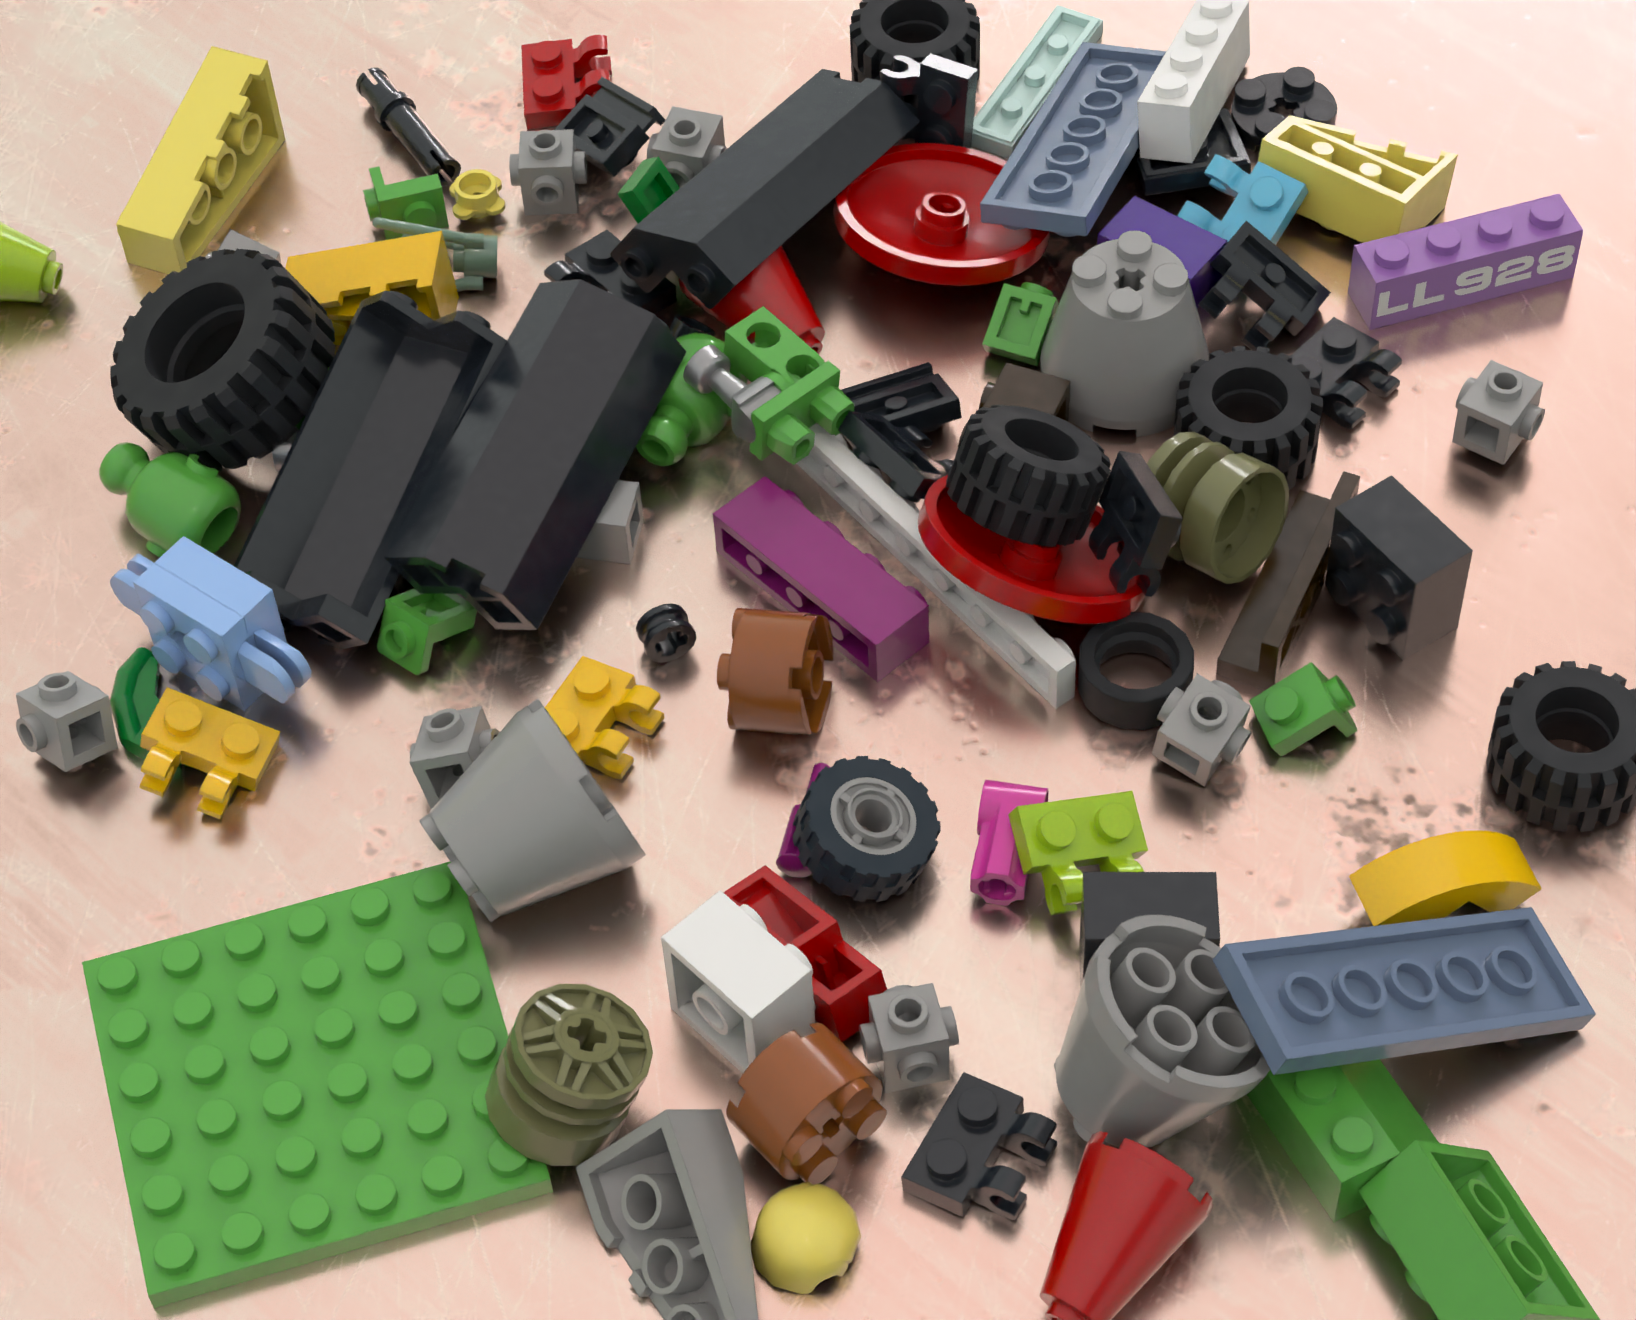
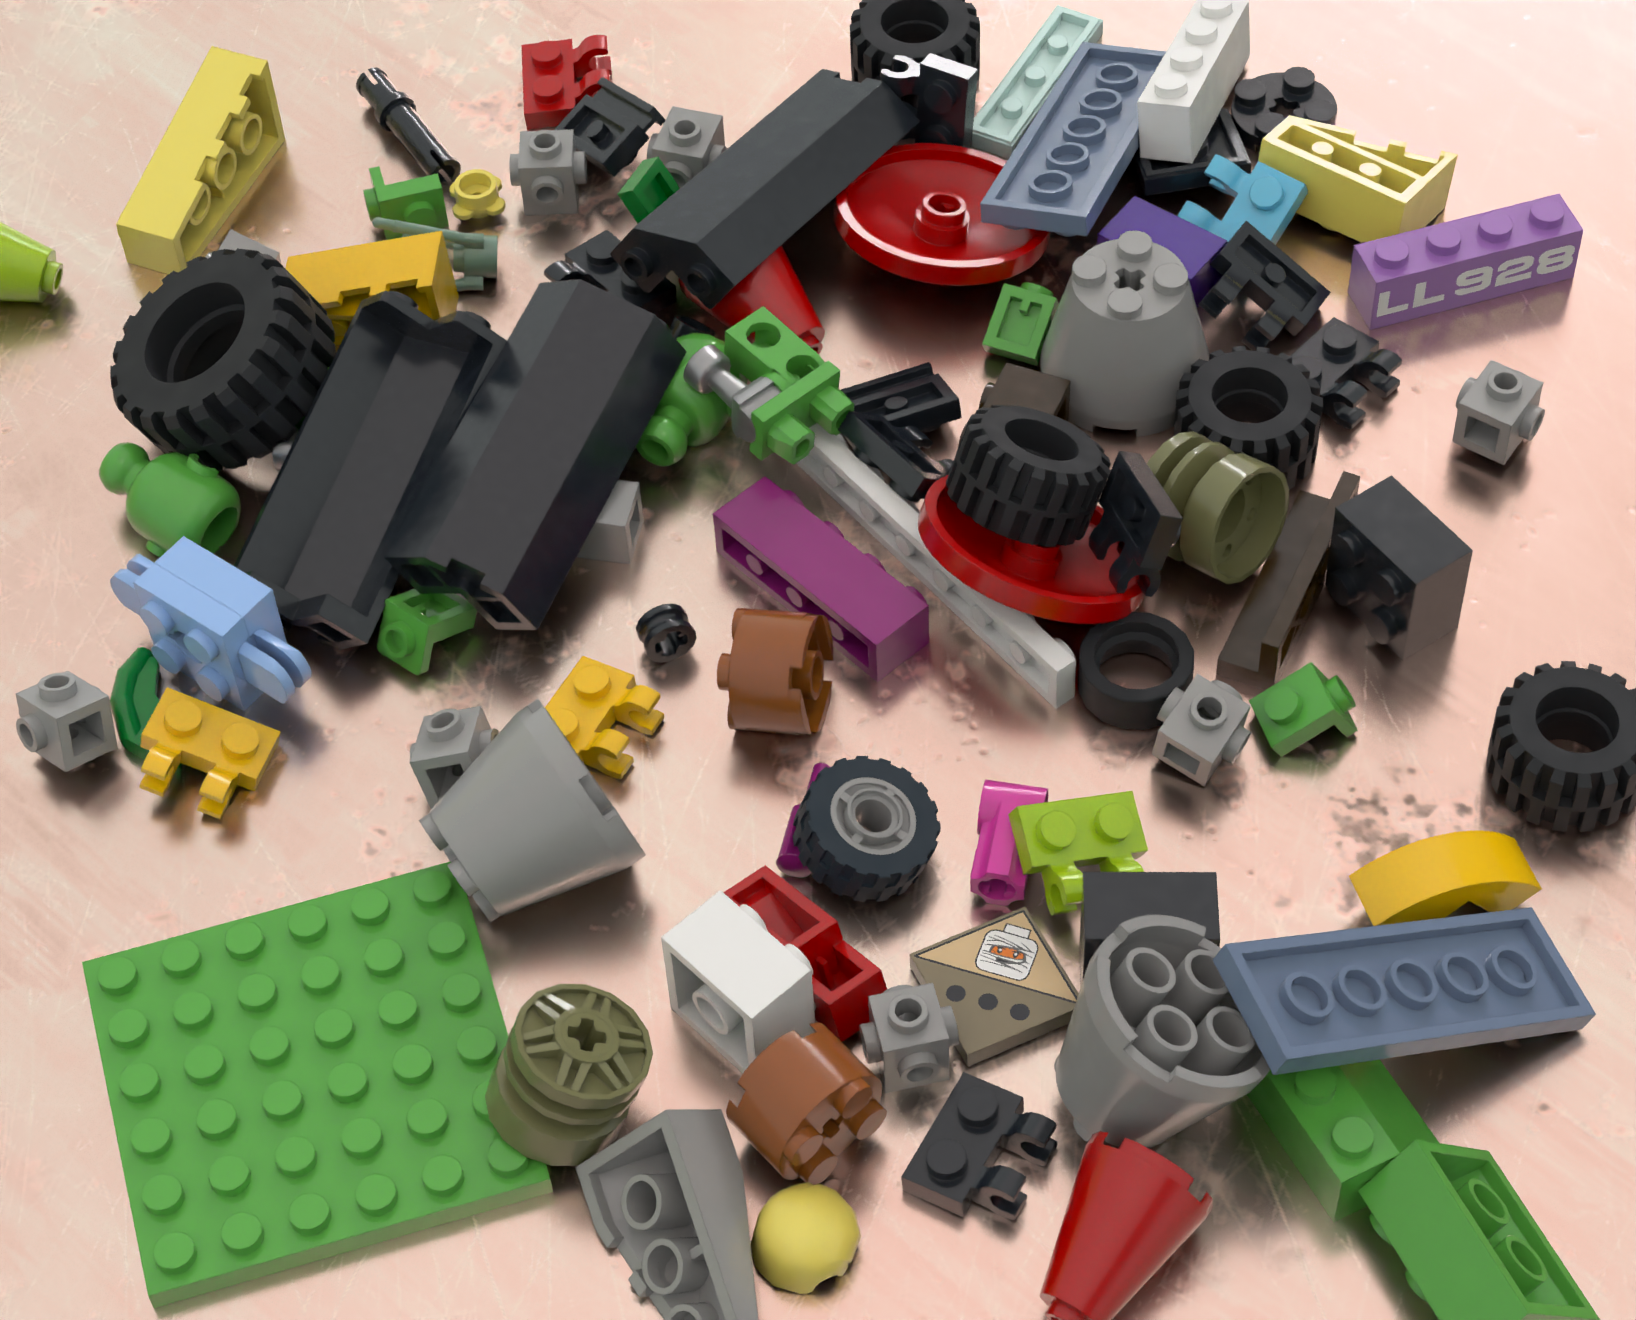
(999, 984): none -> tile

